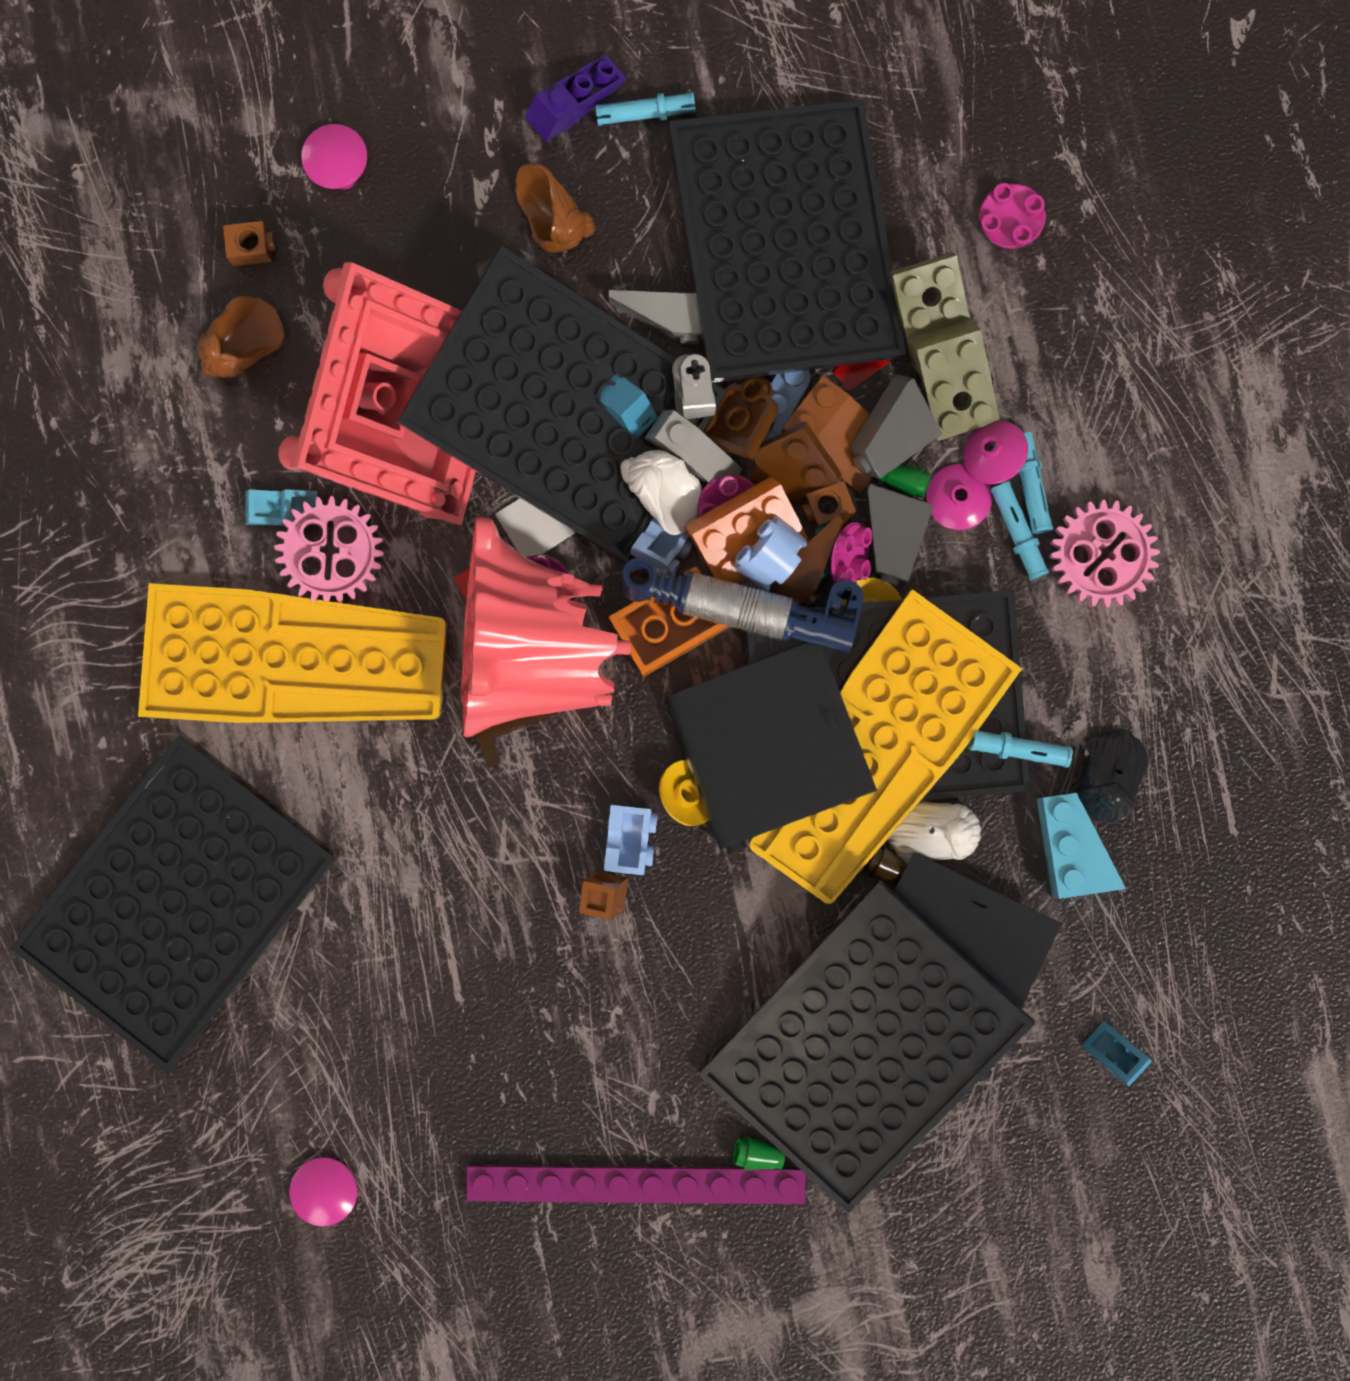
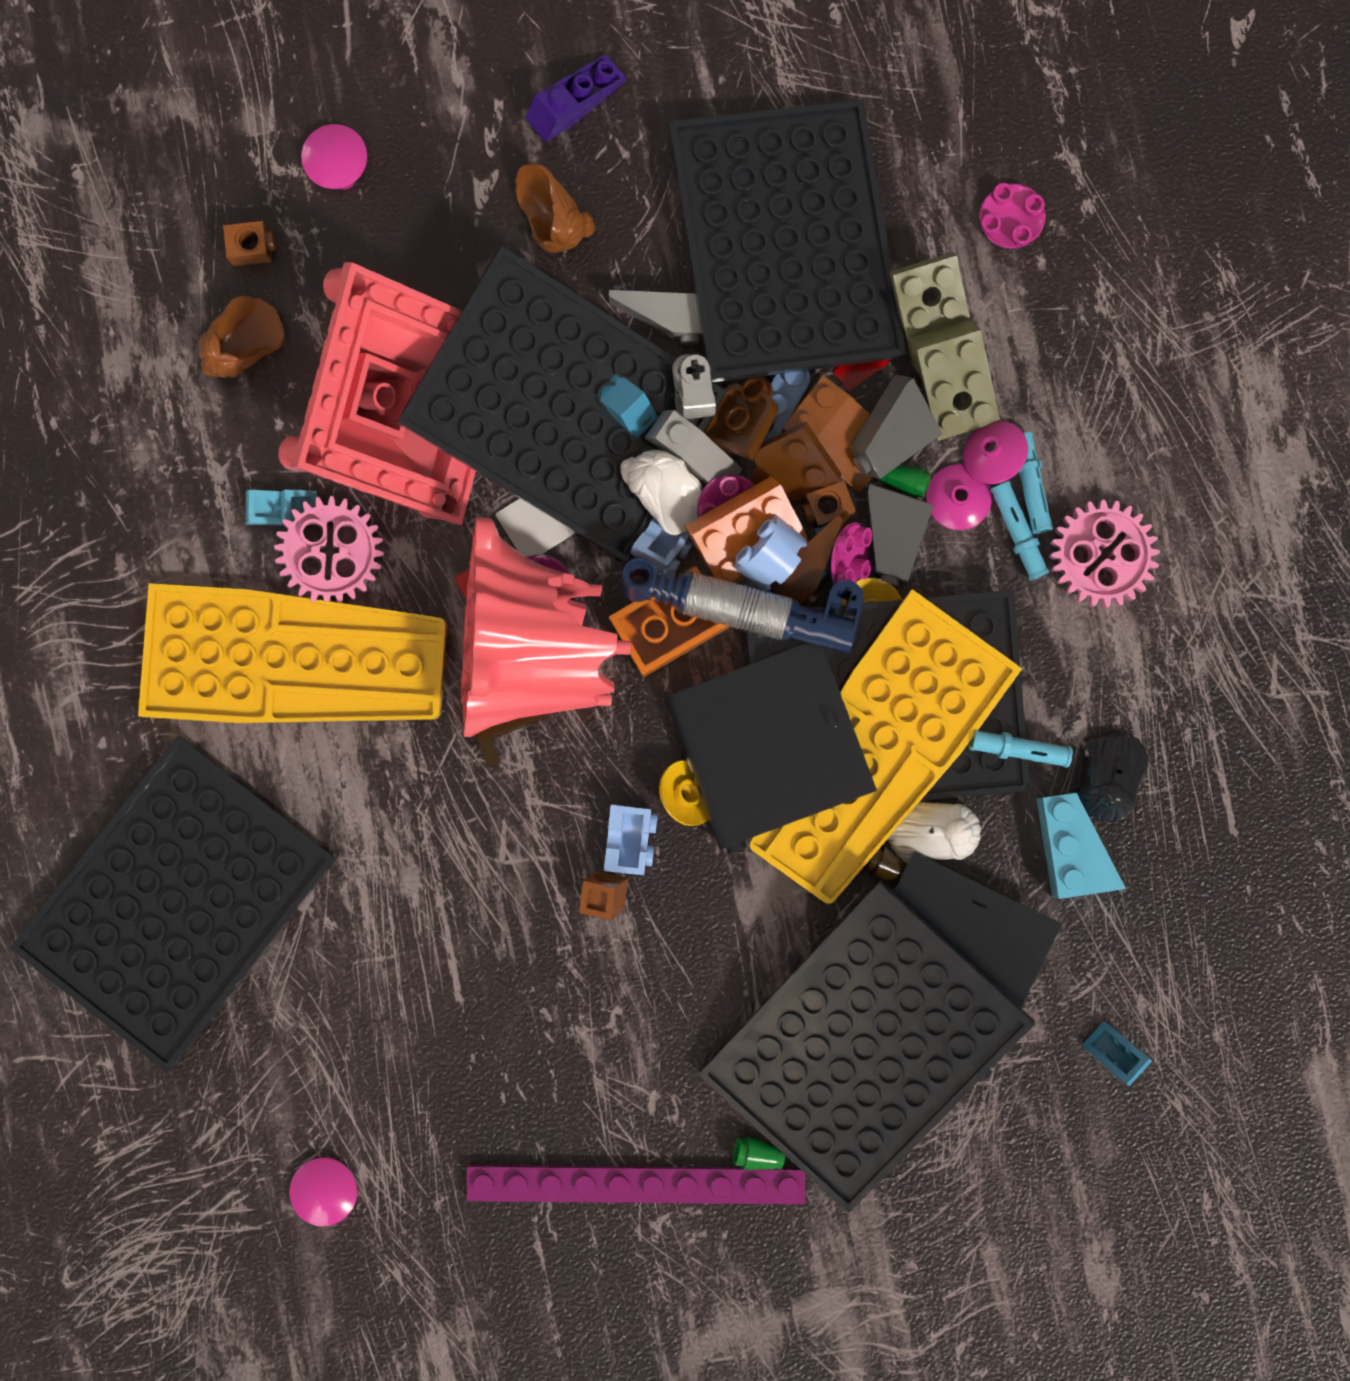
(646, 108): medium azure pin -> none

